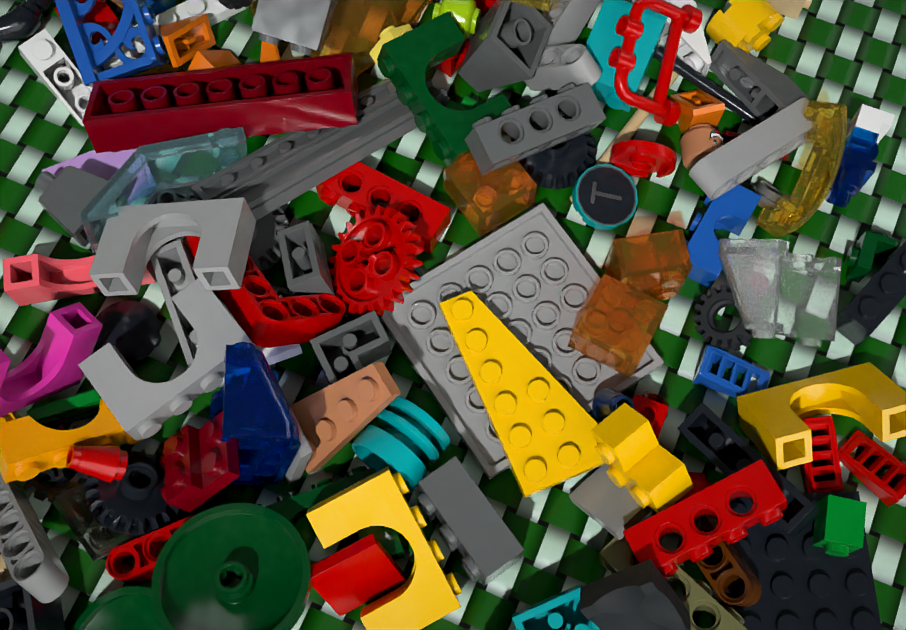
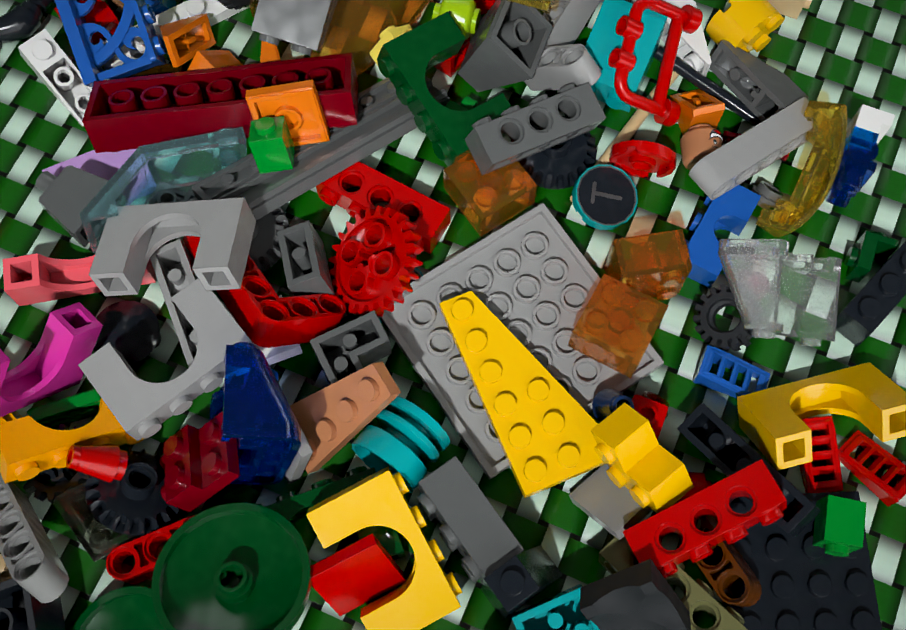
(271, 144): none -> green brick
(298, 105): none -> orange tile
(520, 580): none -> black slope

